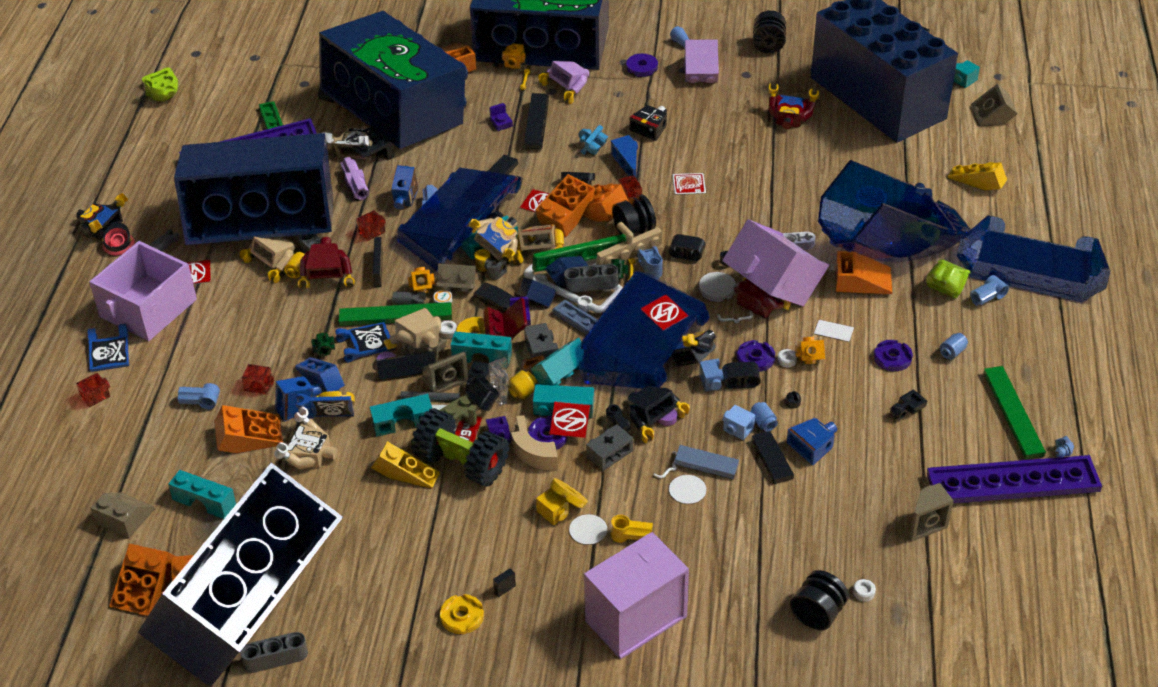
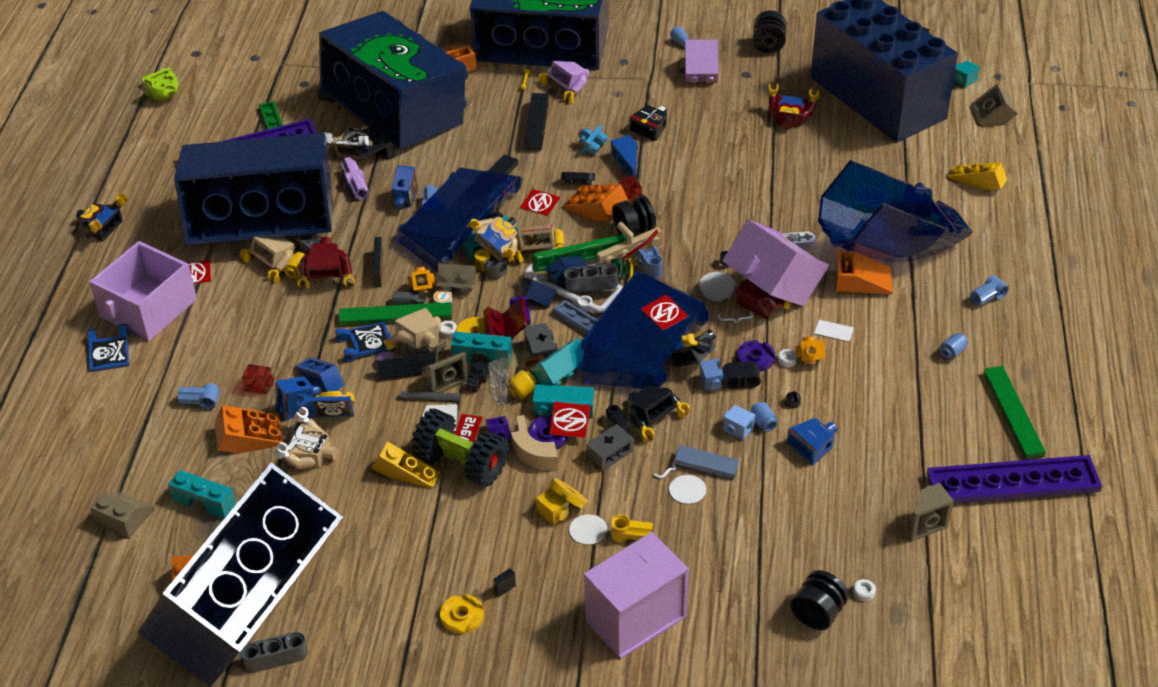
(93, 389): clear red brick -> none
(117, 239): coral piece -> none
(142, 579): orange slope -> none
(165, 241): dark grey bar -> none
(323, 344): dark green gear -> none
(371, 225): clear red brick -> none
(387, 414): teal arch -> none
(462, 409): olive plate -> none
(482, 392): black beam -> none
(492, 294): black slope -> none
(499, 117): dark purple bracket -> none
(514, 56): light orange brick -> none
(565, 204): orange slope -> none
(641, 245): none -> red sticker
(642, 64): dark purple tile -> none
(669, 419): medium lavender tile -> none
(687, 247): black beam -> none
(689, 183): sticker -> none
(772, 457): black tile -> none
(893, 363): dark purple tile -> none
(909, 402): black plate -> none
(947, 278): lime piece -> none
(1034, 263): clear blue windscreen -> none
(1064, 447): medium blue piece -> none

